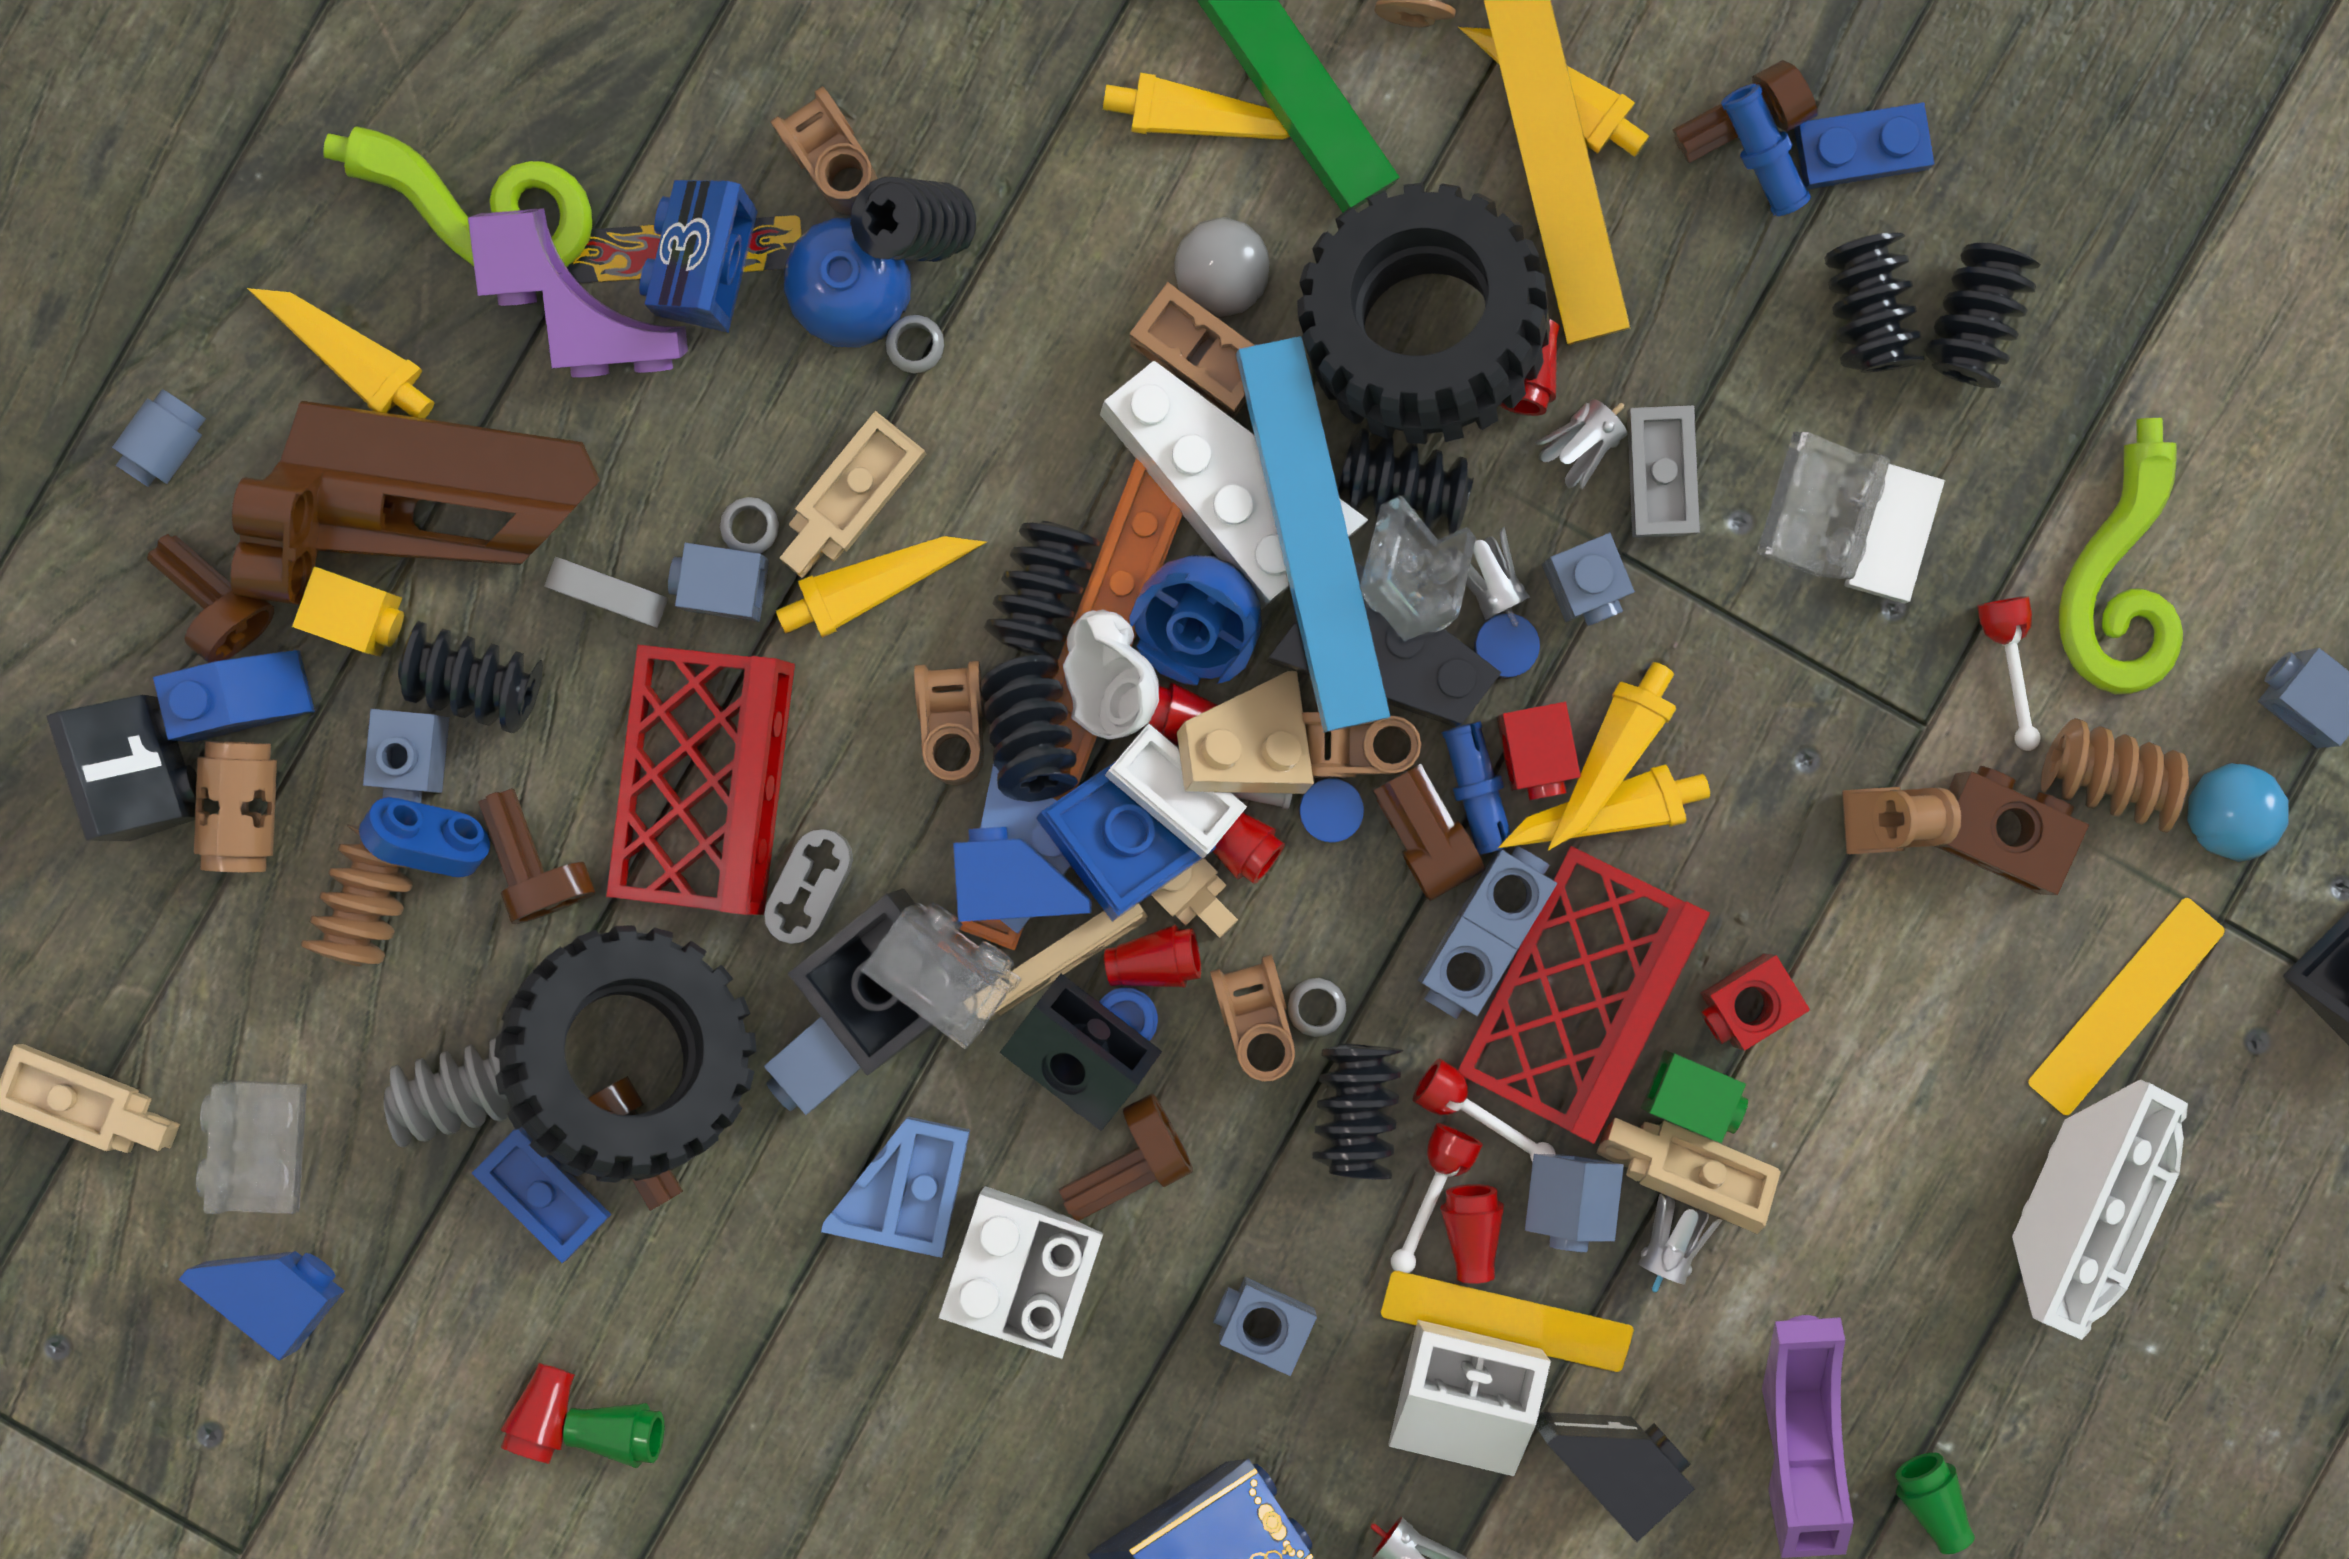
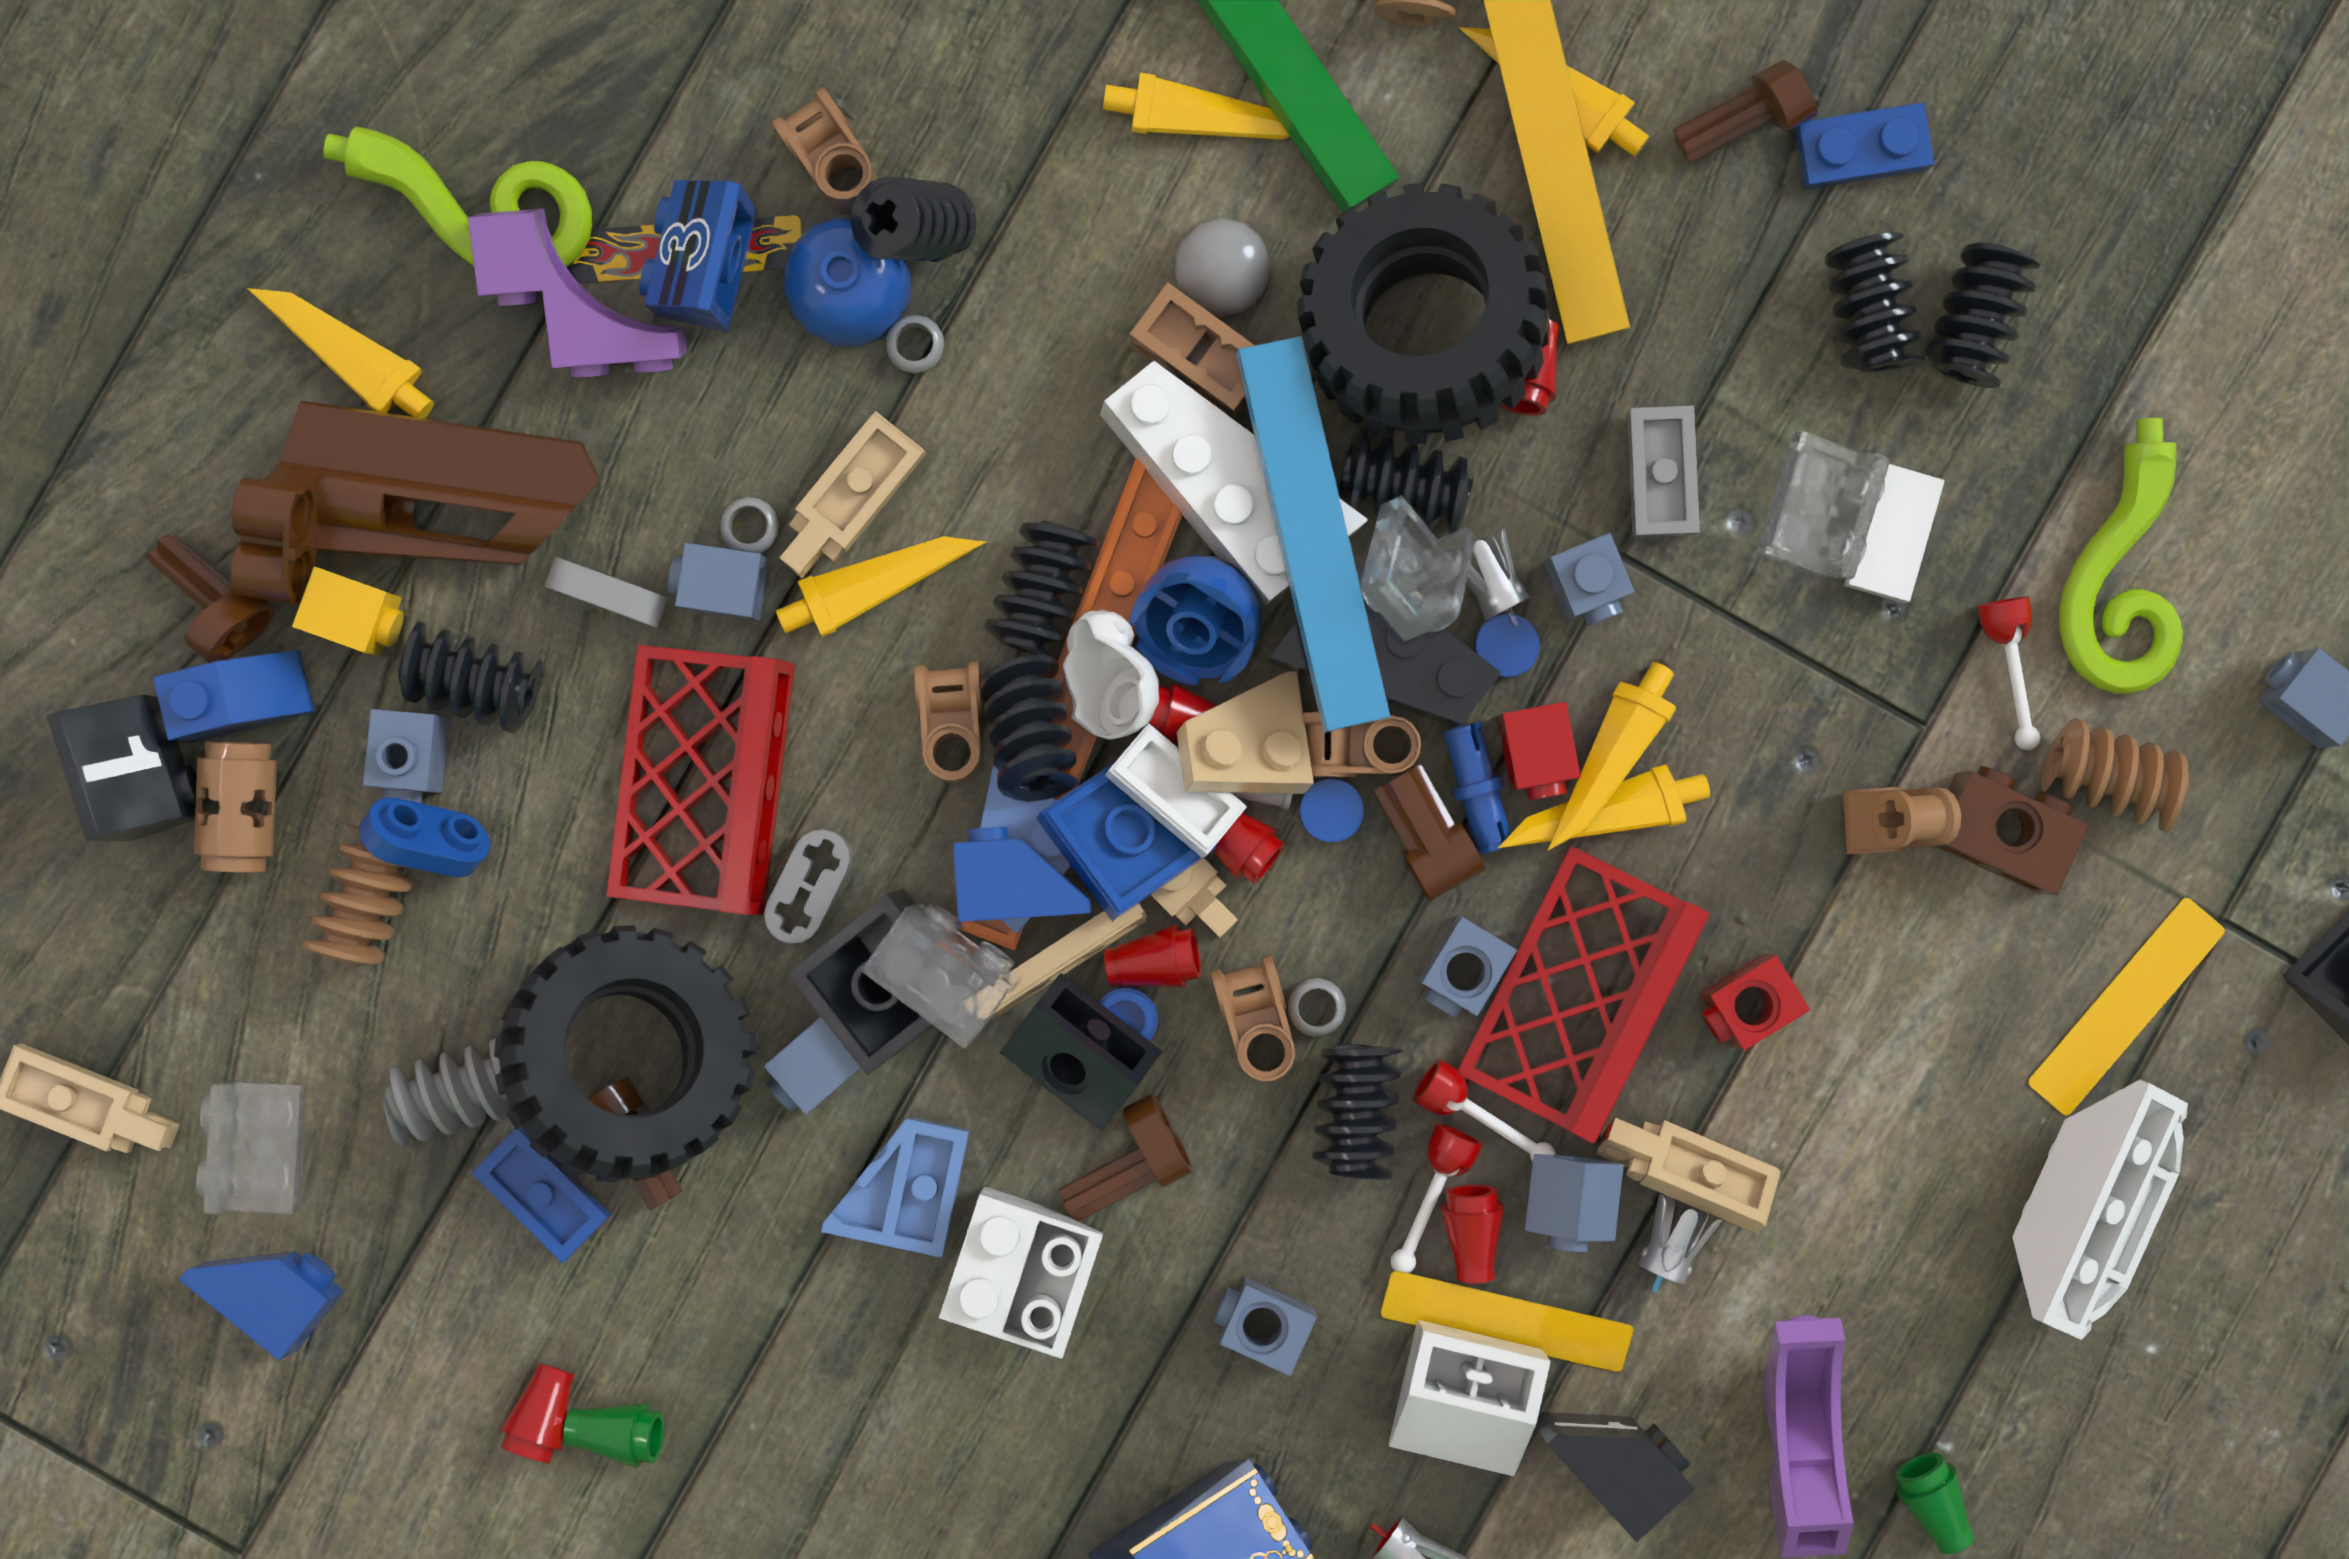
(158, 439): sand blue brick -> none
(530, 889): reddish brown piece -> none
(1480, 903): sand blue brick -> none
(1587, 436): flat silver piece -> none
(1696, 1097): green brick -> none
(1766, 150): blue pin -> none
(2238, 812): dark azure hair -> none

